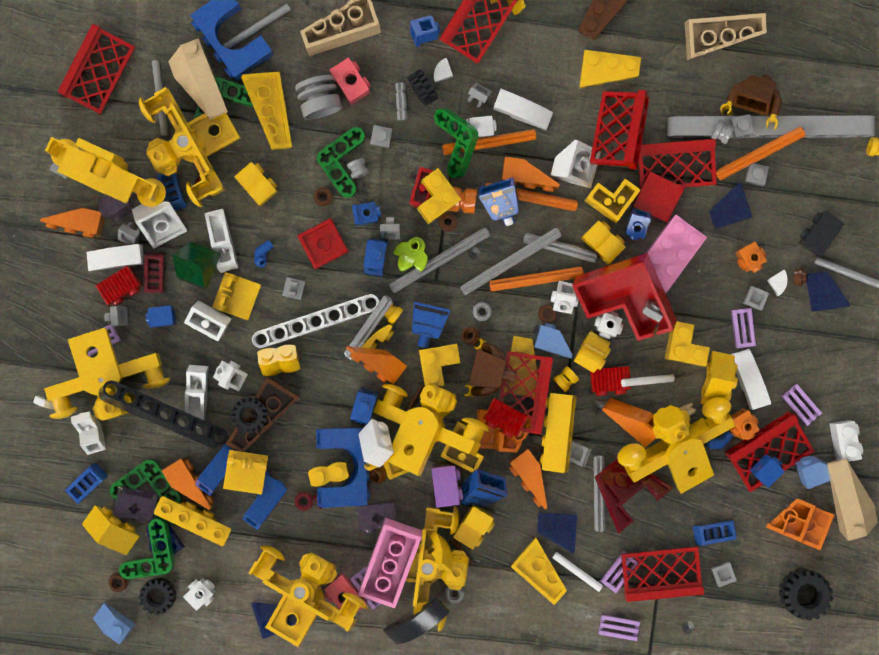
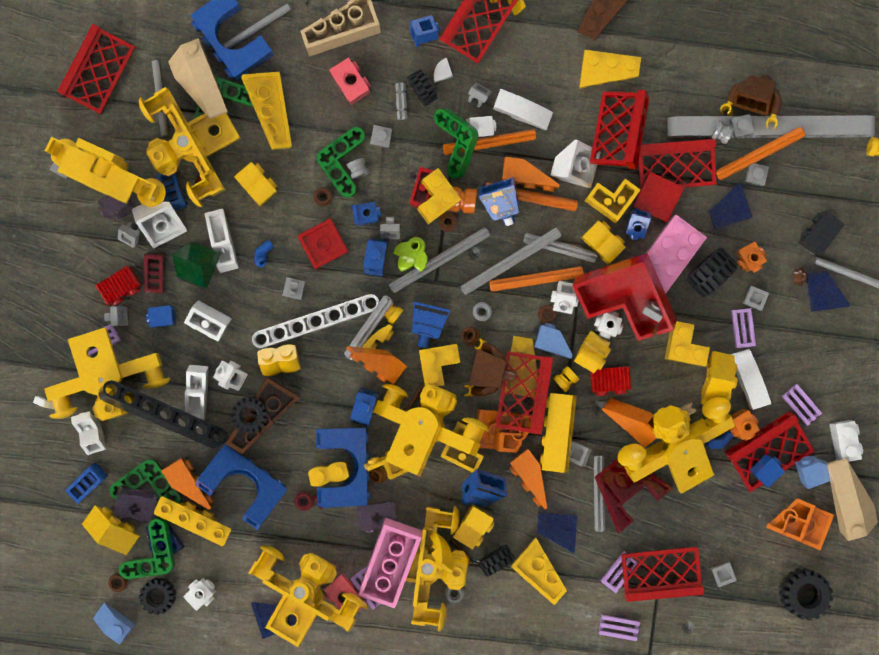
(82, 220): orange slope -> none
(115, 257): white slope -> none
(236, 296): yellow hinge -> none
(245, 472): yellow hinge -> none
(318, 97): light grey wheel -> none
(375, 443): white brick -> none
(417, 624): black slope -> none
(445, 485): medium lavender brick -> none
(496, 560): none -> black tyre
(504, 417): red brick -> none
(577, 571): white bar -> none
(647, 380): white bar -> none
(702, 533): blue slope -> none
(712, 272): none -> black tyre
(715, 33): tan wedge -> none
(778, 282): white tile -> none

